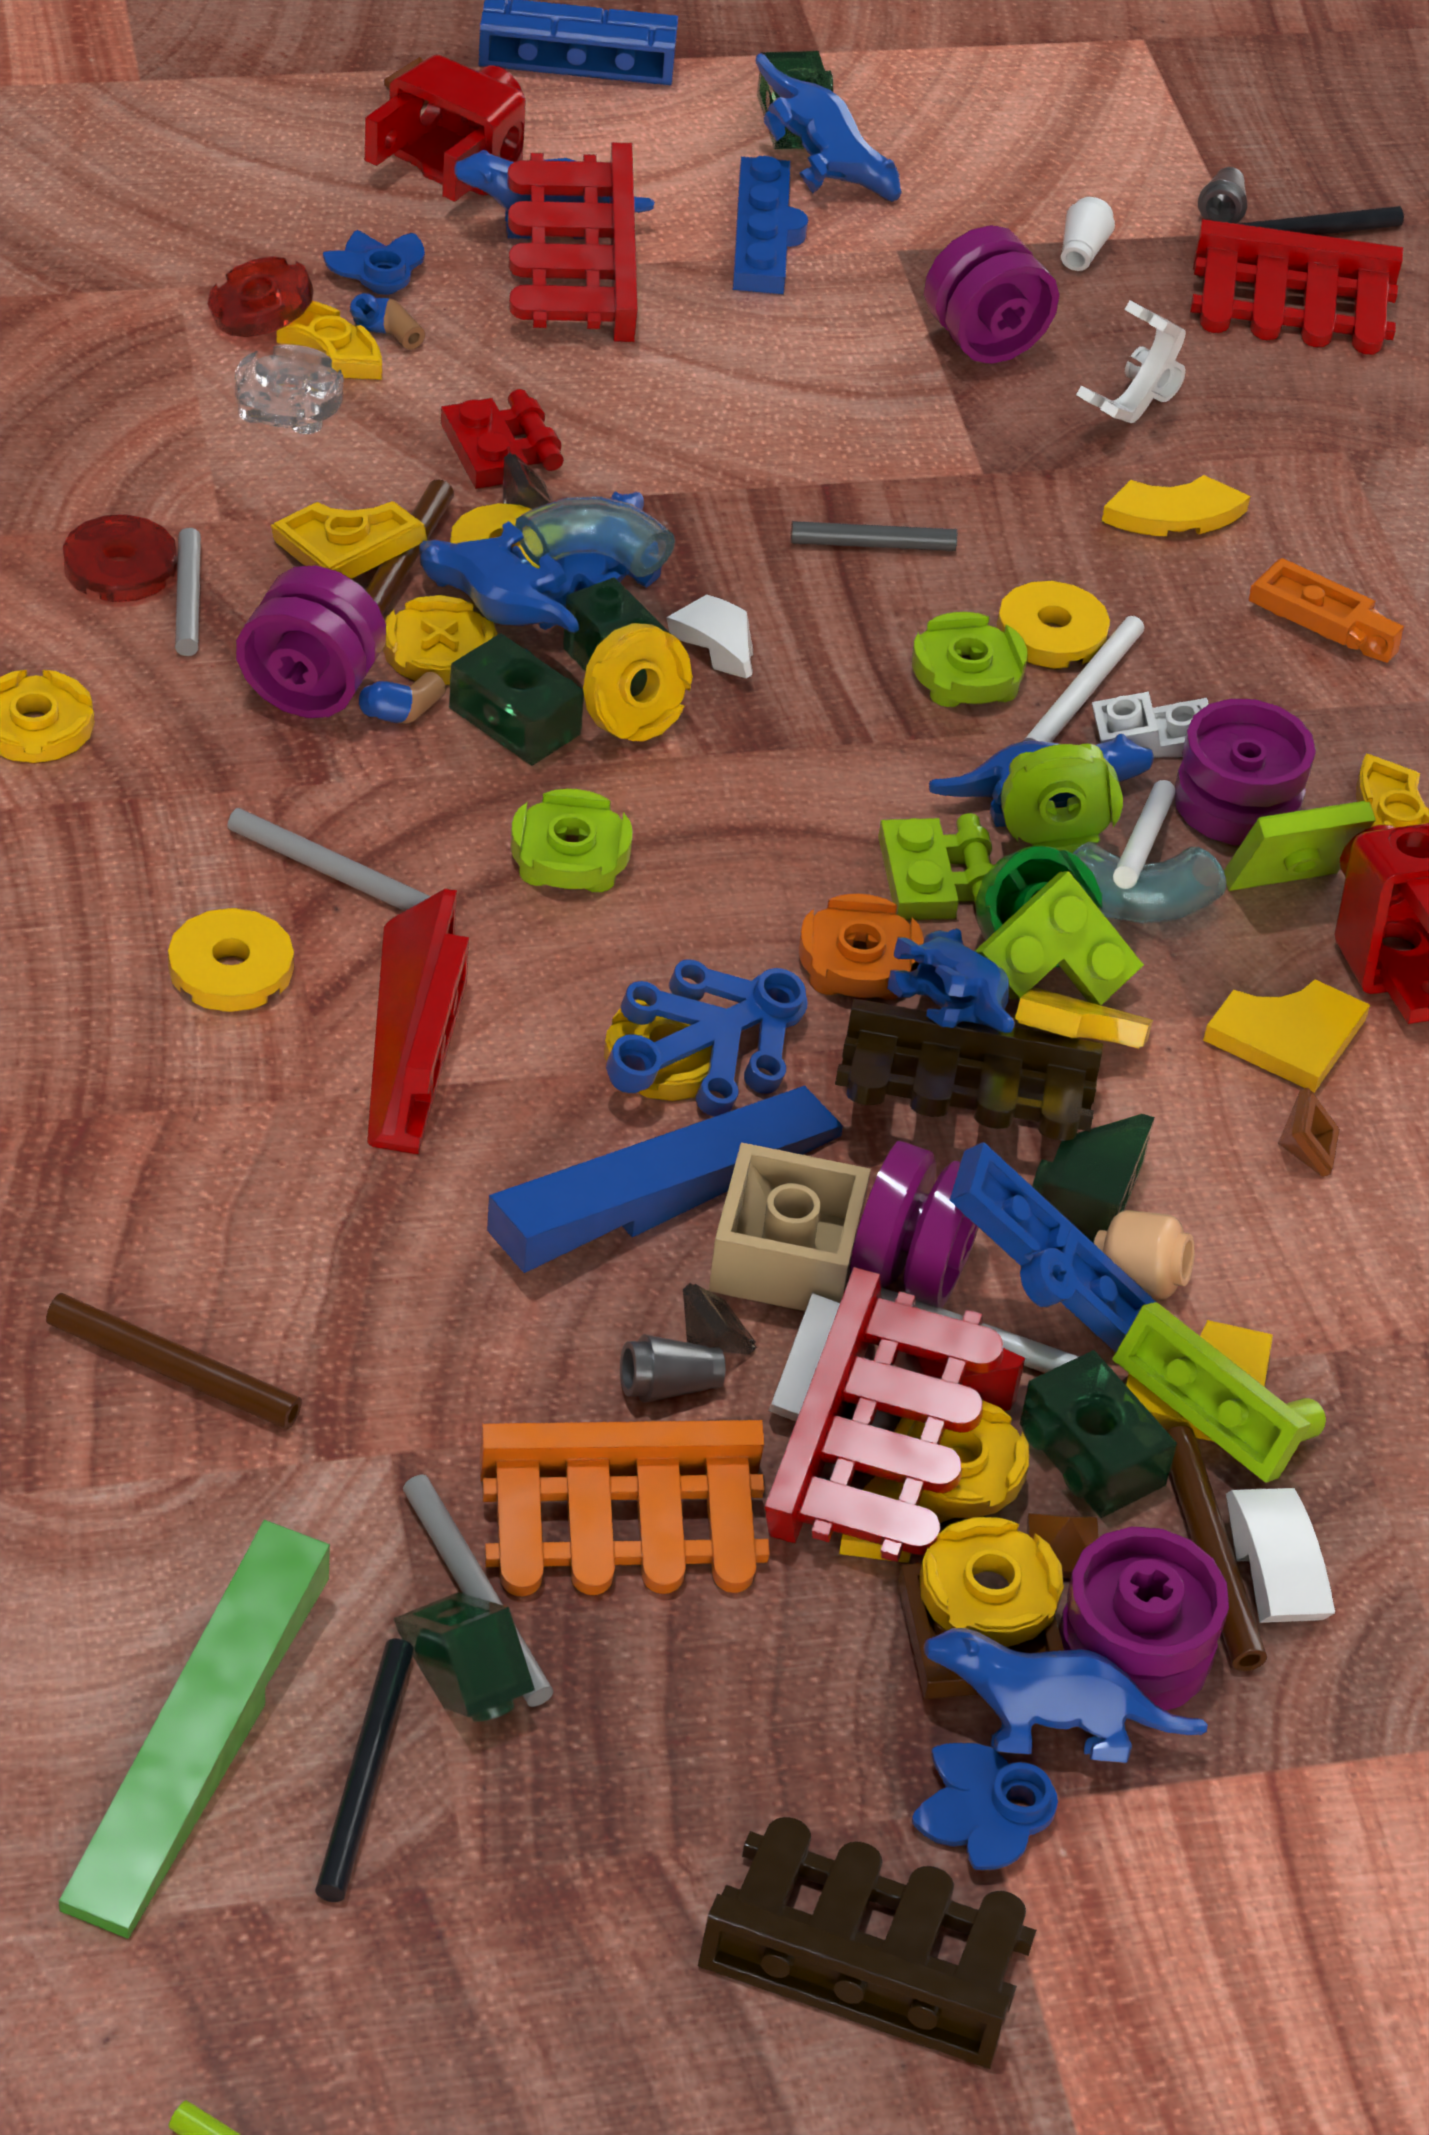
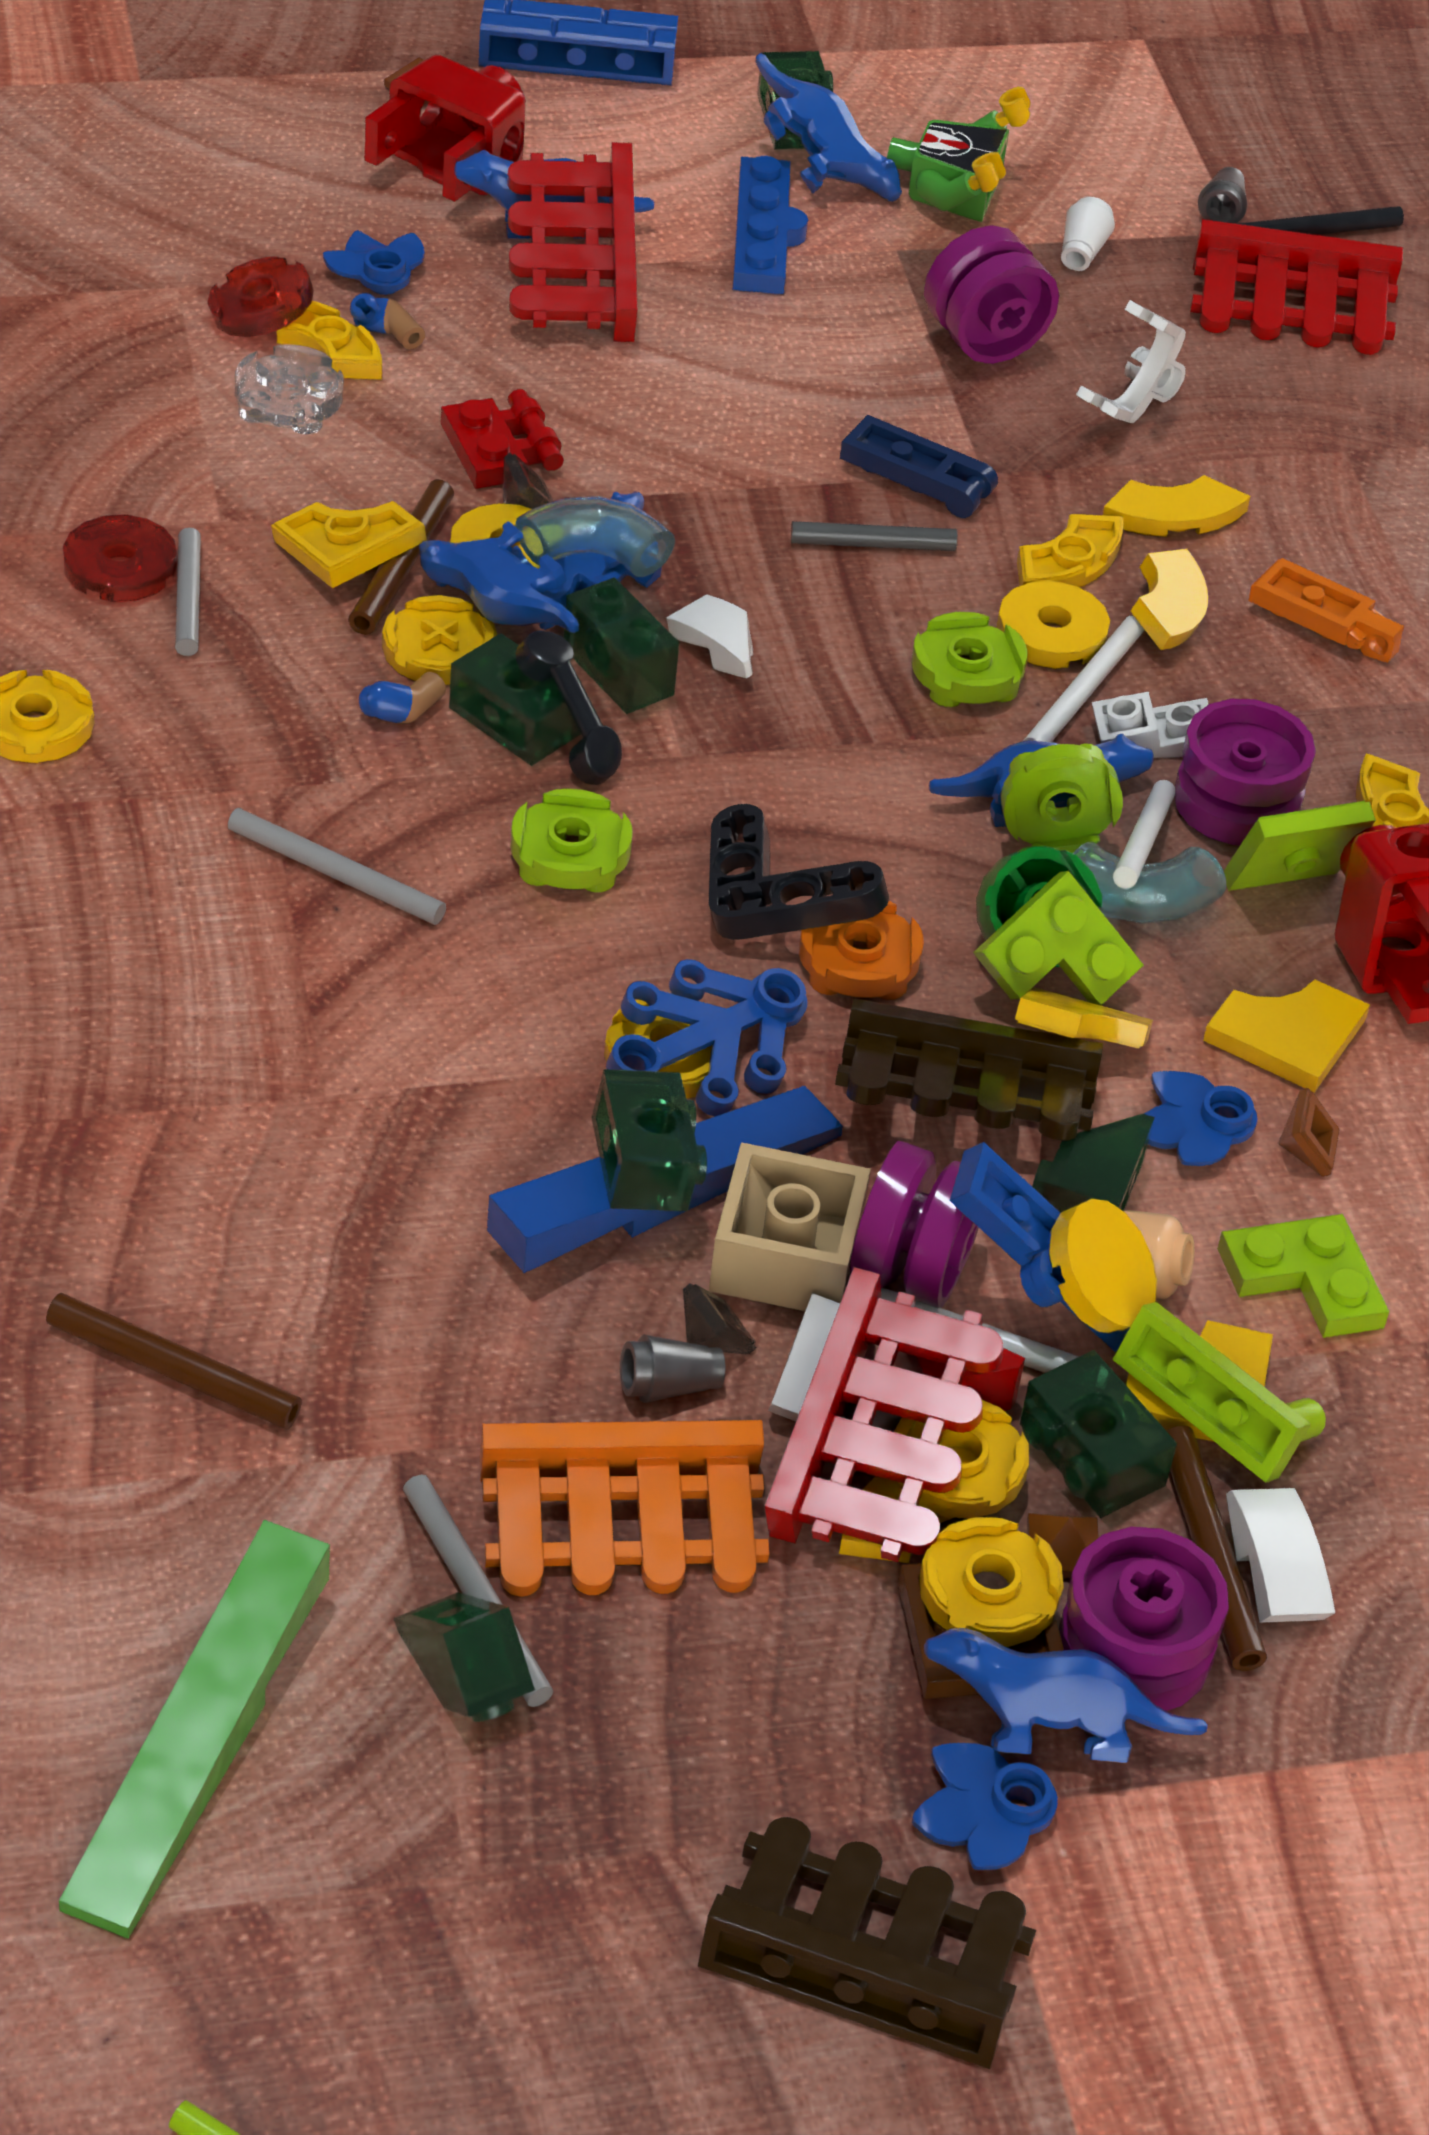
(230, 933): yellow tile -> none
(311, 641): magenta wheel -> none
(364, 1771): black bar -> none
(416, 1015): red wedge -> none
(599, 752): none -> black bar
(610, 677): yellow tile -> none
(647, 1140): none -> clear green brick
(741, 899): none -> black beam
(919, 465): none -> dark blue plate
(919, 864): lime plate -> none
(954, 979): blue animal -> none
(961, 162): none -> torso
(1076, 555): none -> yellow tile
(1103, 1265): none -> yellow tile
(1175, 597): none -> yellow tile
(1199, 1117): none -> blue plate
(1312, 1256): none -> lime plate

